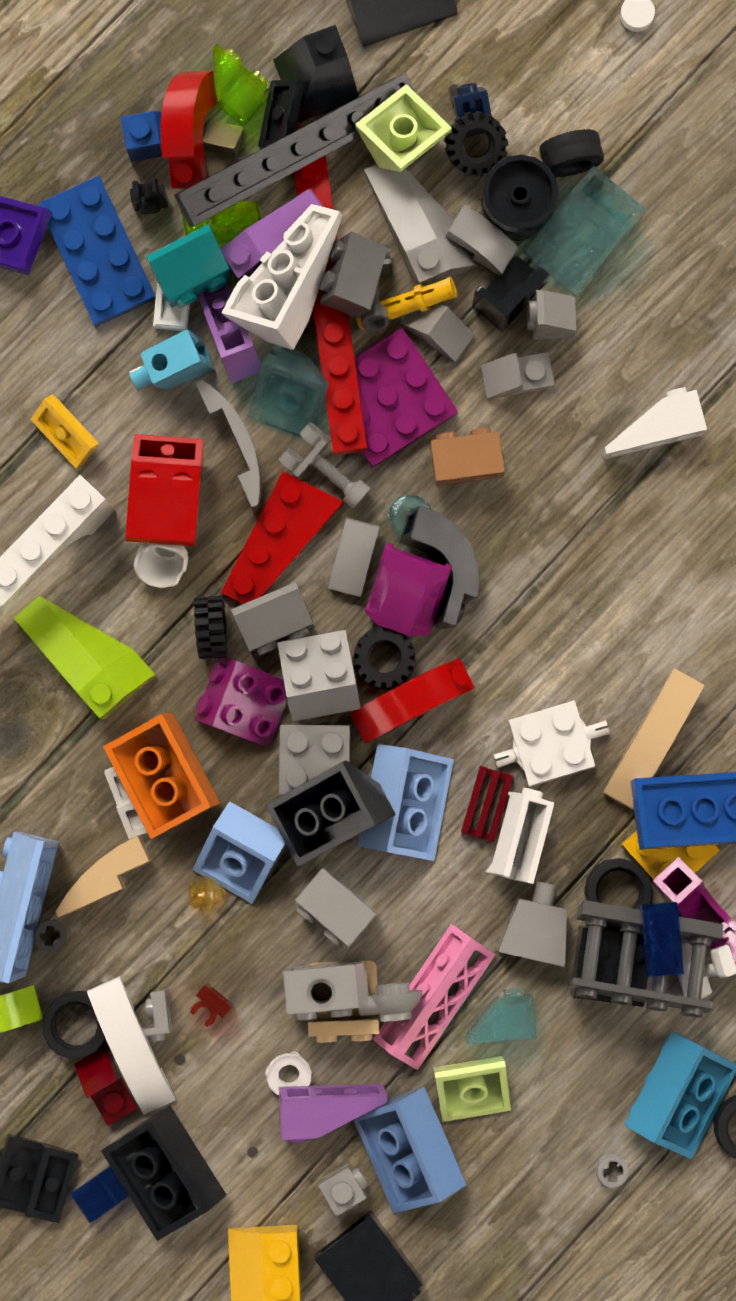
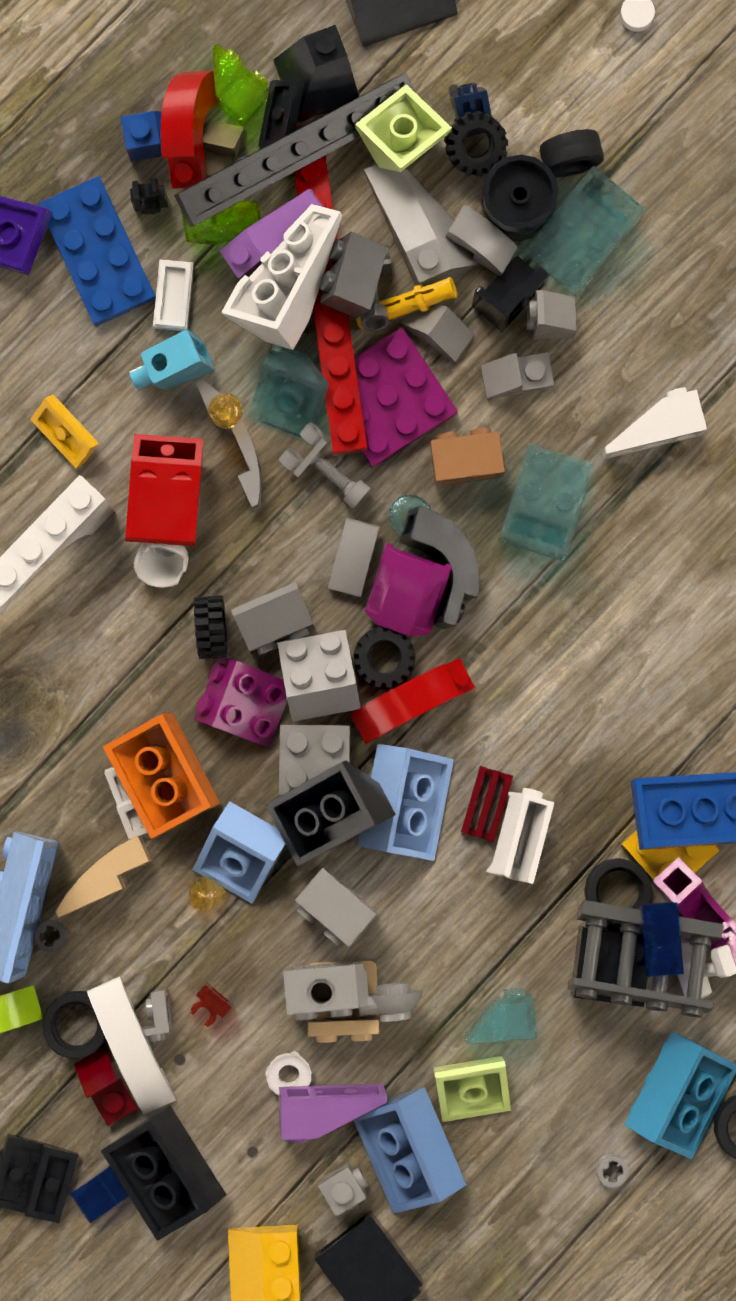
(91, 661): lime wedge -> none
(189, 267): teal slope -> none
(225, 410): none -> clear yellow plate
(230, 338): medium lavender slope -> none
(281, 533): red wing -> none
(442, 969): bright pink fence -> none
(536, 928): light grey torso -> none
(546, 502): none -> clear light blue slope
(551, 743): white plate -> none
(654, 735): tan slope -> none

